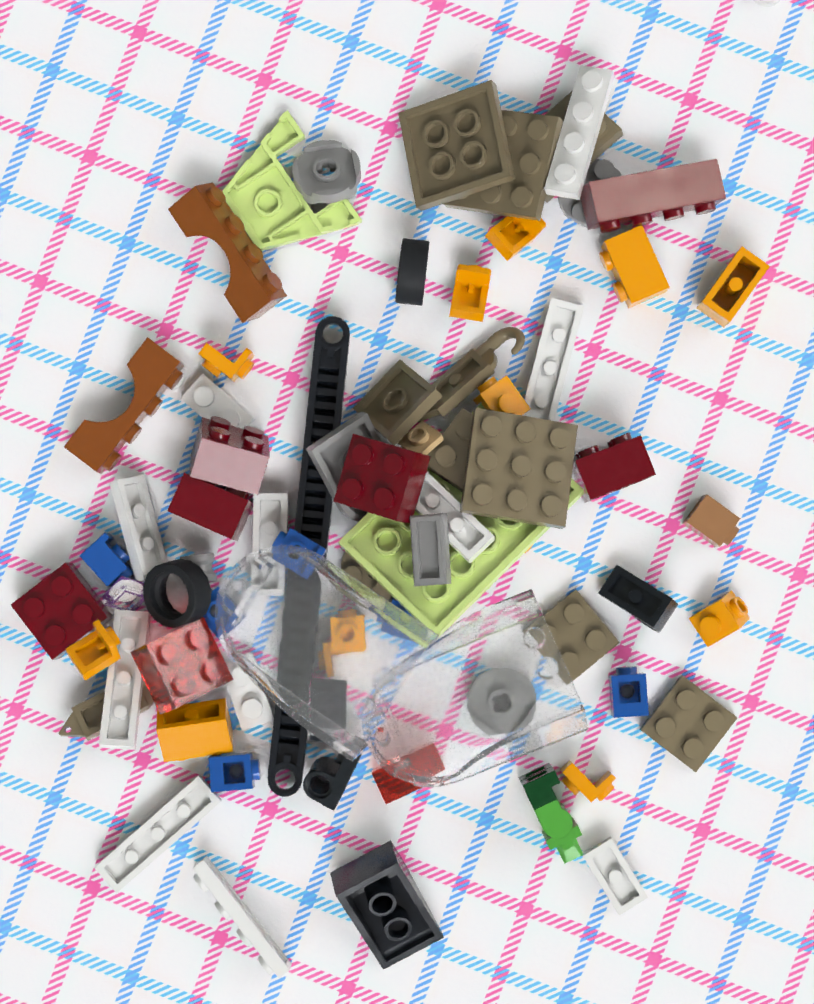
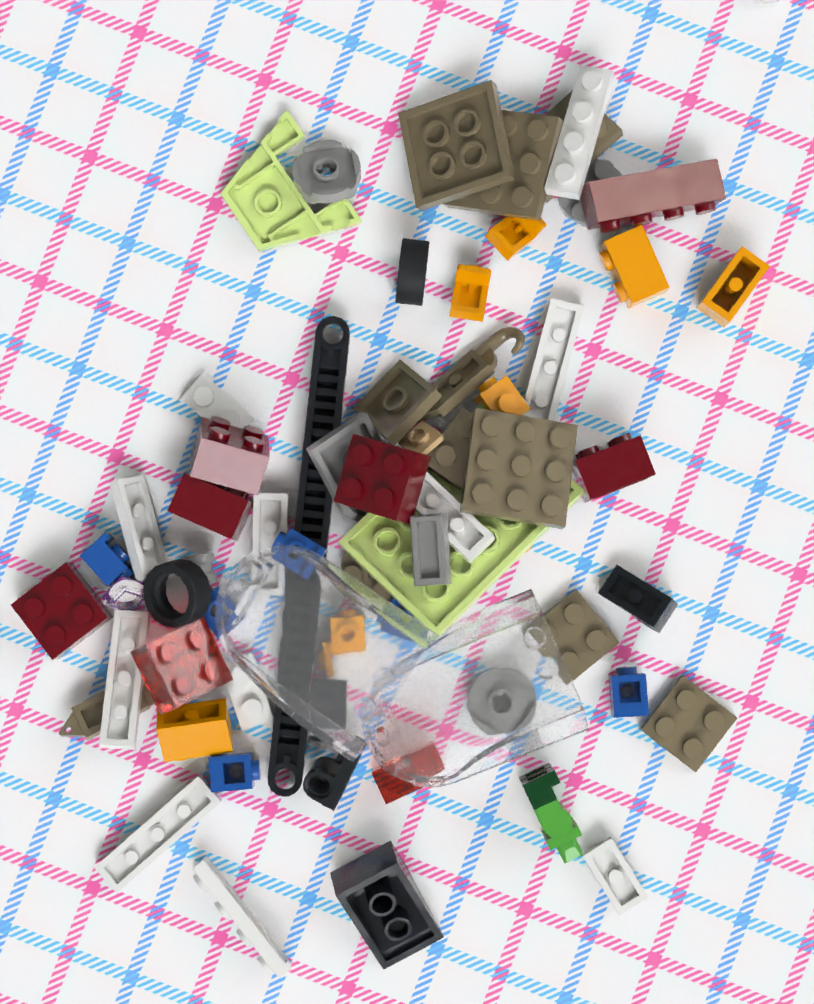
(95, 651): light orange bracket -> none
(100, 442): dark orange arch -> none
(218, 364): light orange bracket -> none
(252, 284): dark orange arch -> none
(577, 782): light orange bracket -> none
(712, 521): medium nougat brick -> none
(720, 618): light orange bracket -> none

